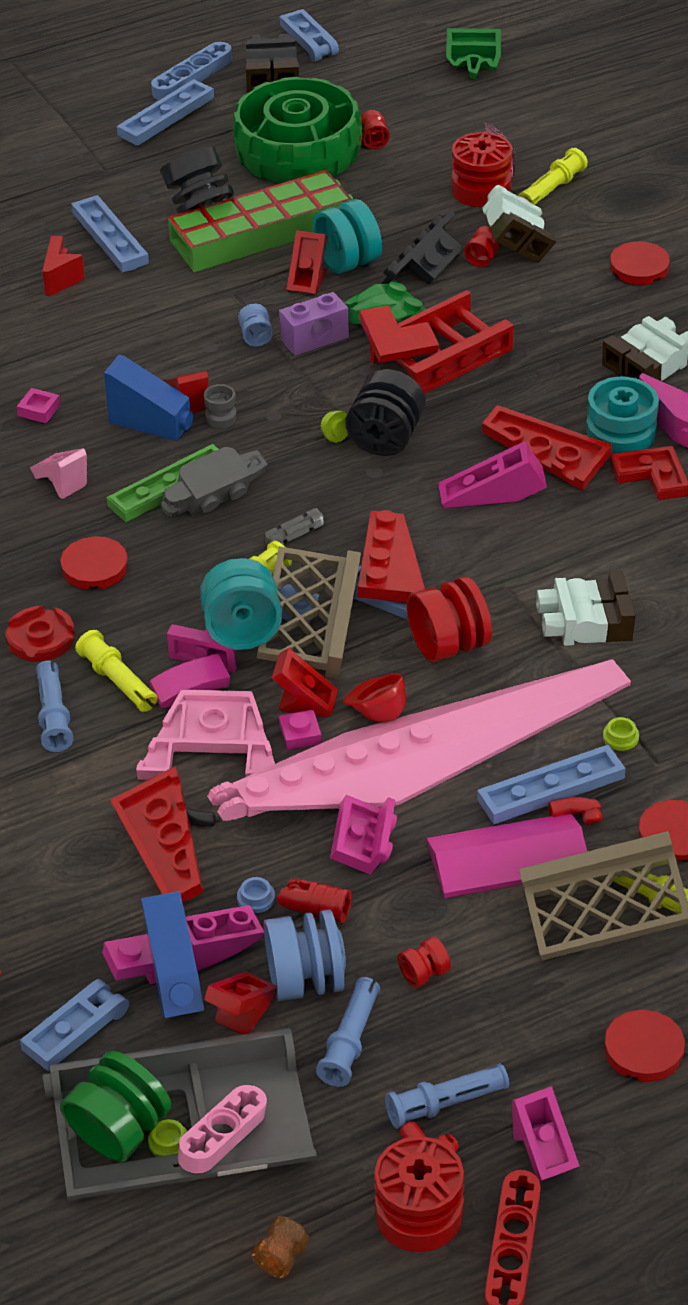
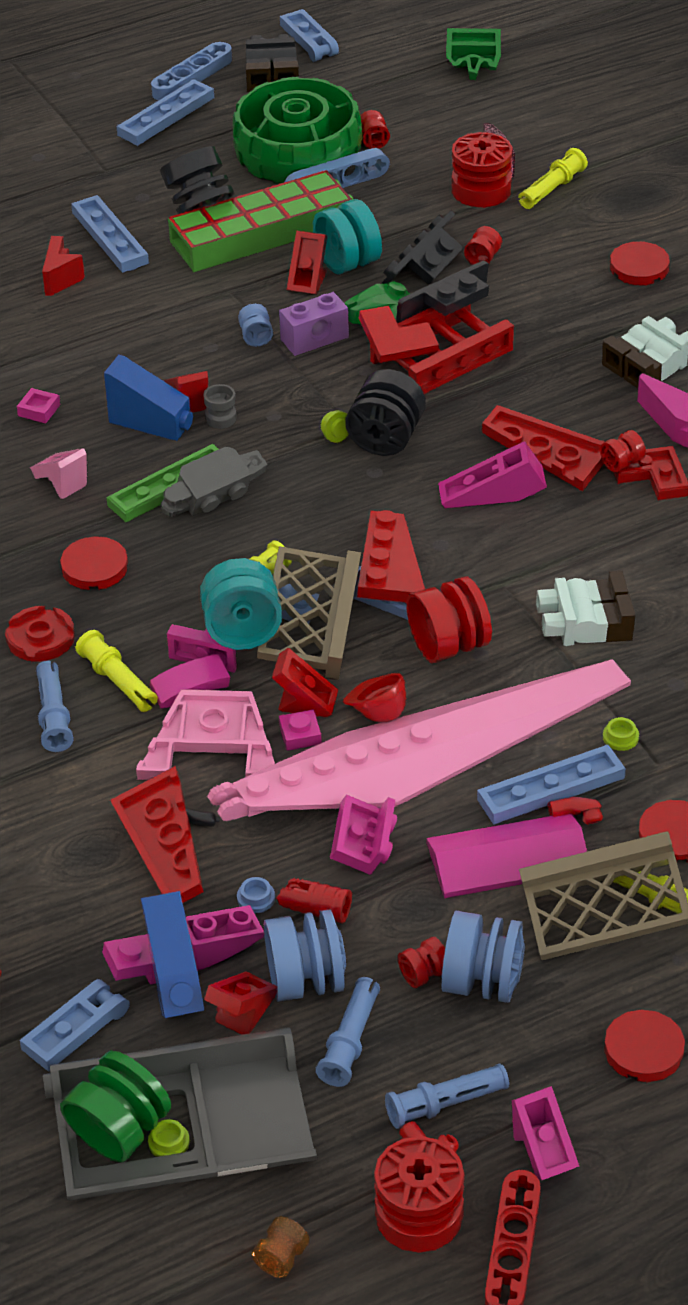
(220, 1144): bright pink beam -> none
(295, 527): dark grey axle -> none
(362, 171): none -> medium blue beam
(447, 294): none -> black bracket
(482, 956): none -> medium blue wheel
(519, 222): hips -> none
(619, 452): none -> red wheel
(623, 413): teal wheel -> none

